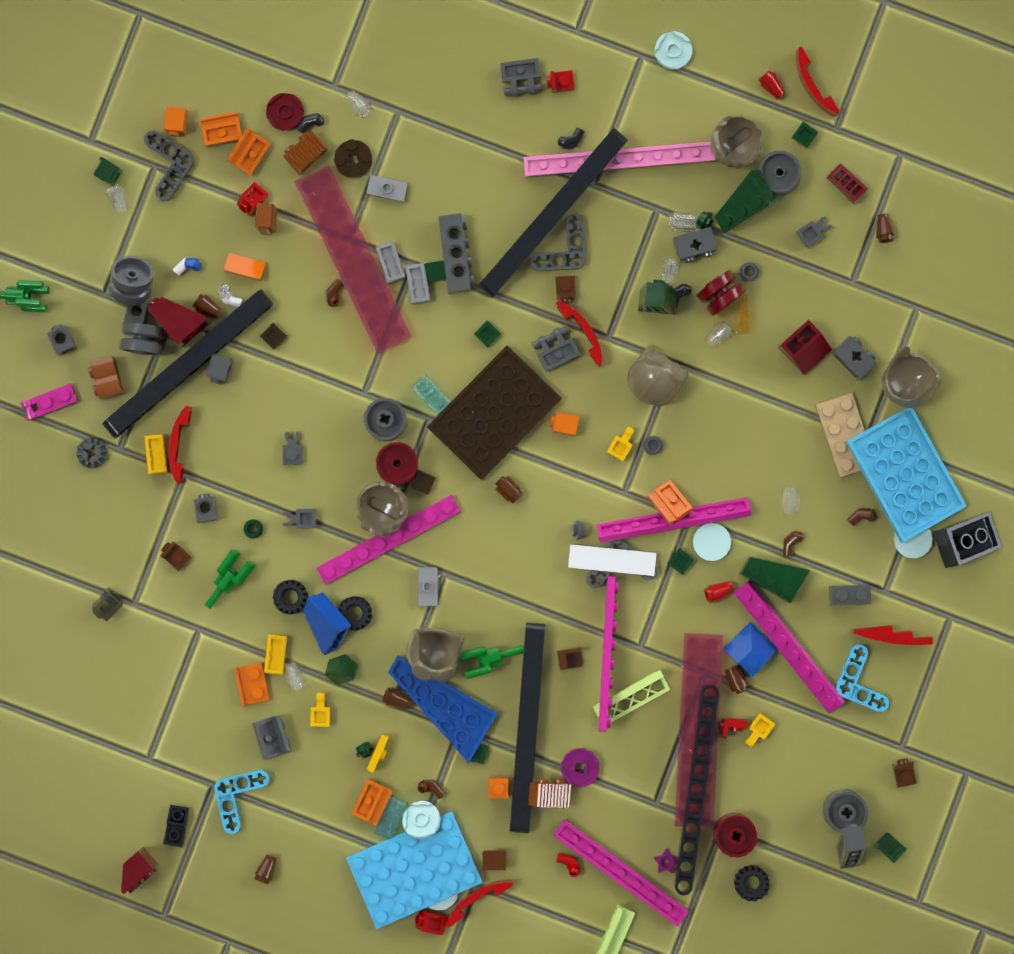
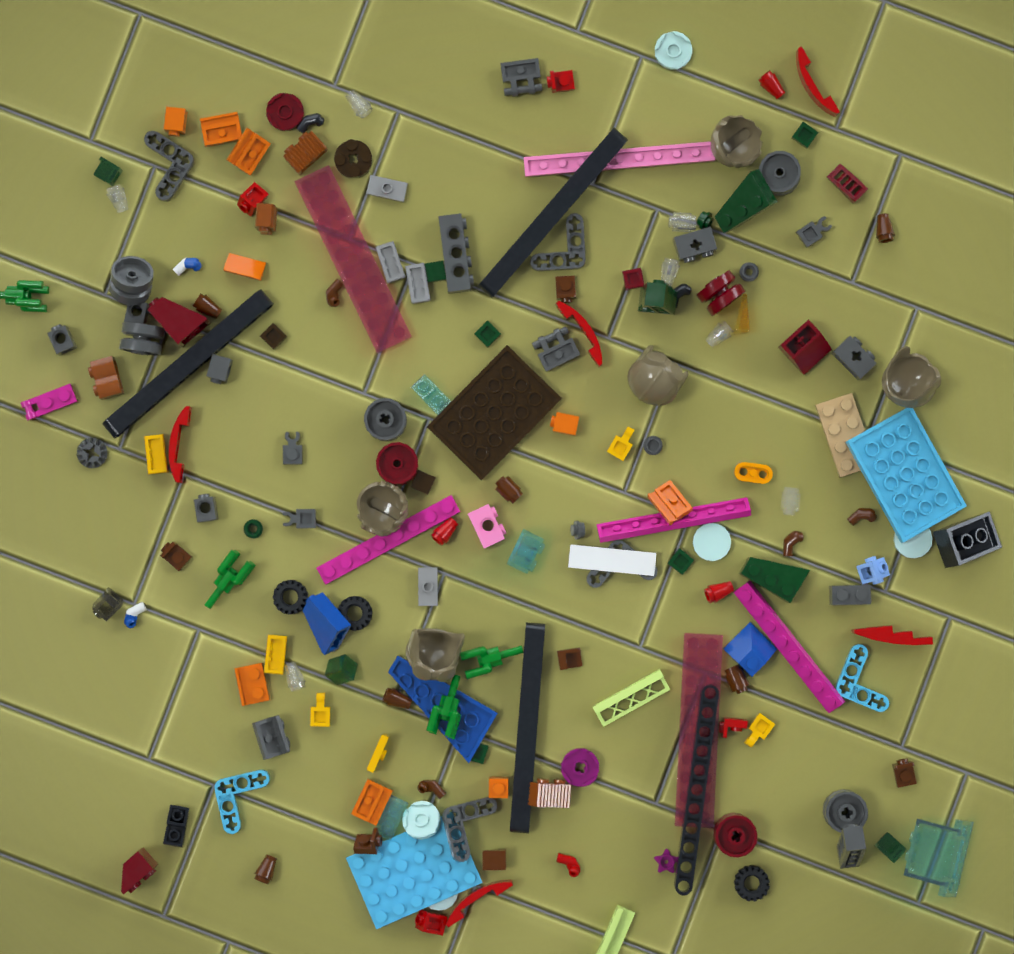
(132, 614): none -> arm
(227, 298): arm -> none
(364, 750): dark green plate -> none
(368, 843): none -> reddish brown bracket
(444, 531): none -> red cone
(446, 711): none -> green plant
(460, 816): none -> dark grey beam
(487, 537): none -> bright pink brick
(526, 551): none -> clear light blue slope
(571, 141): black arm -> none
(607, 661): dark pink plate -> none
(621, 873): dark pink plate -> none
(633, 278): none -> dark red tile
(753, 473): none -> light orange plate
(873, 570): none -> light blue brick
(938, 854): none -> clear light blue windscreen

